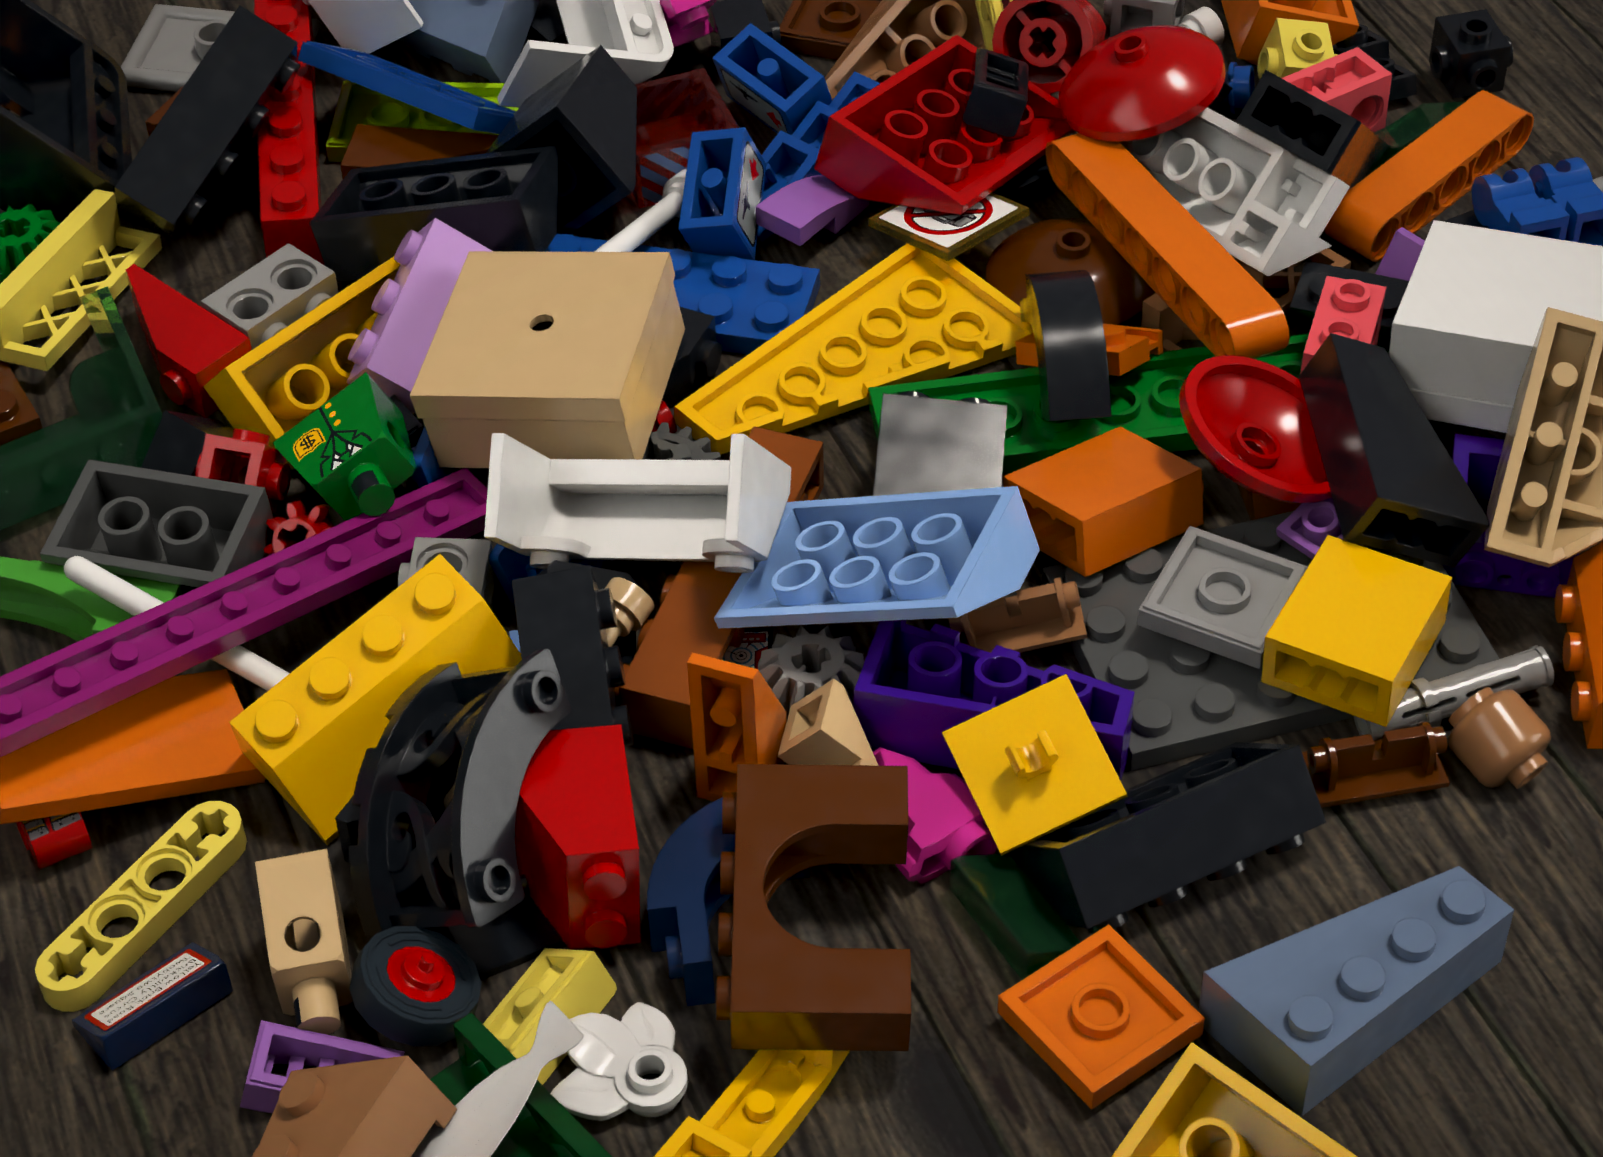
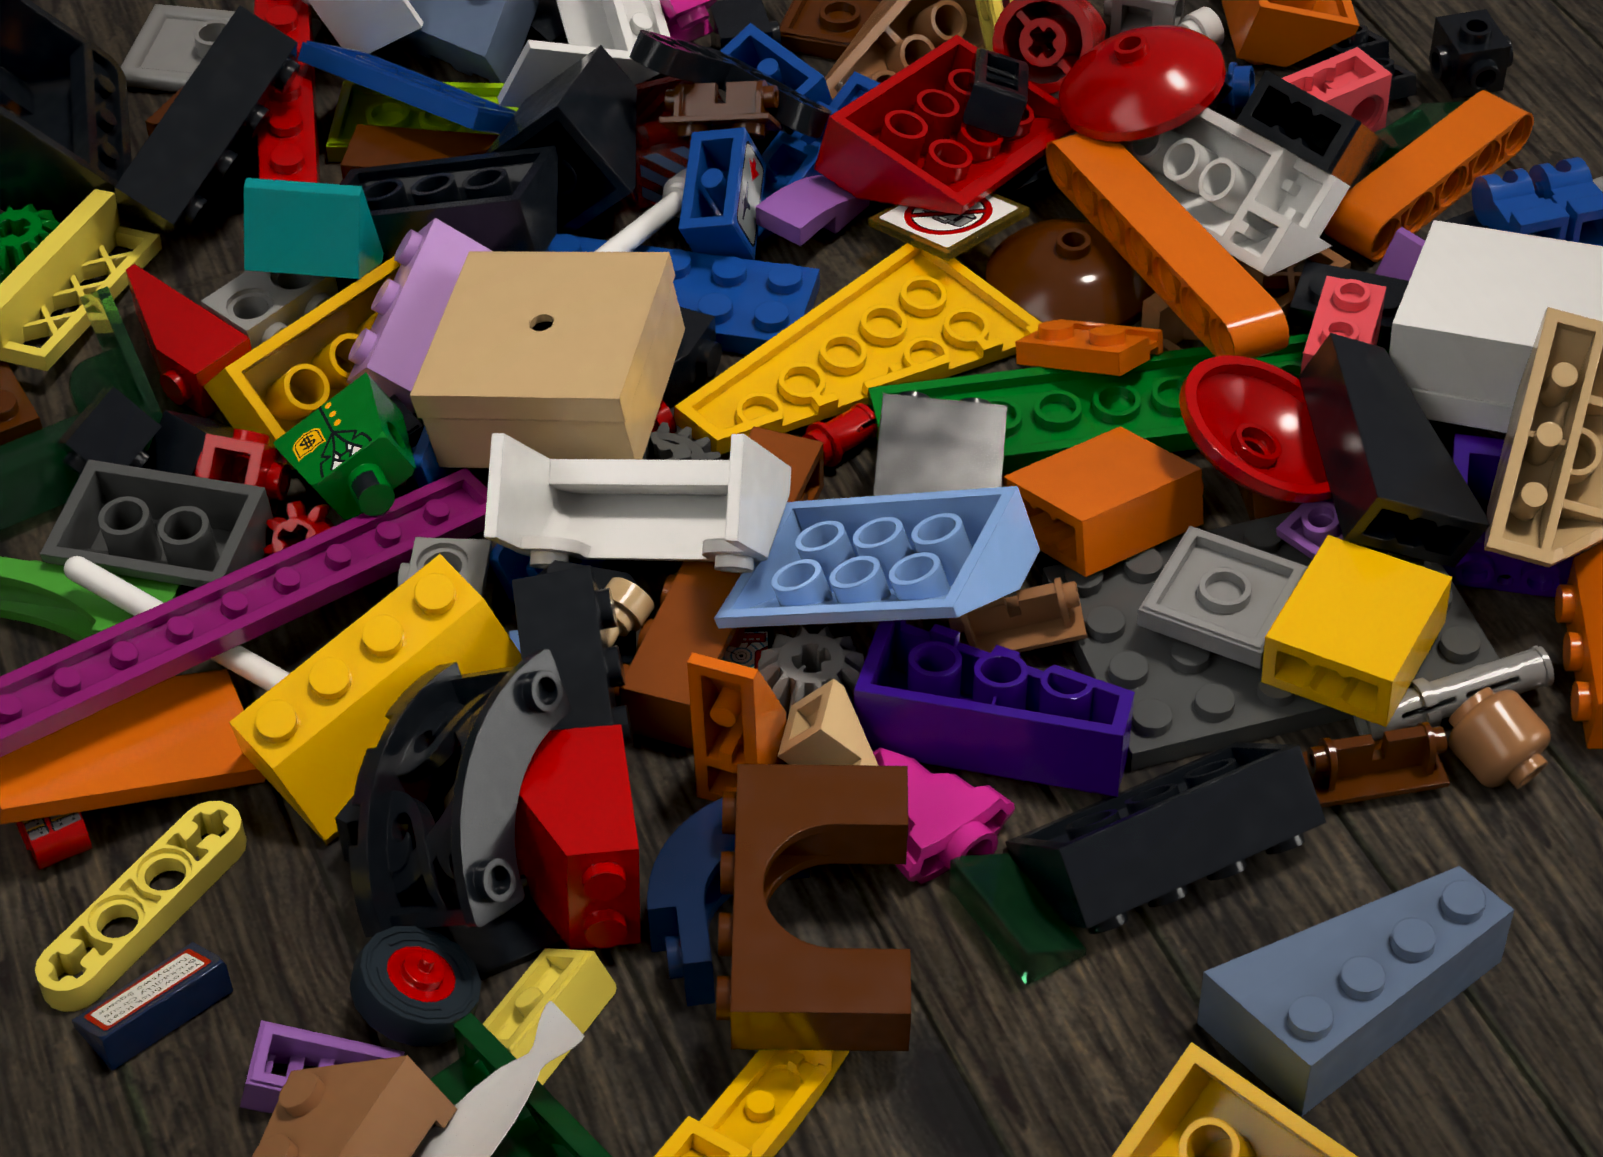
(108, 431): none -> black brick
(305, 938): tan torso -> none
(309, 229): none -> teal slope
(615, 1059): white plate -> none
(698, 108): none -> reddish brown hinge
(708, 65): none -> black beam
(843, 432): none -> red pin
(1034, 764): yellow piece -> none
(1068, 344): black arch -> none
(1100, 1016): orange plate -> none
(1294, 46): light yellow brick -> none

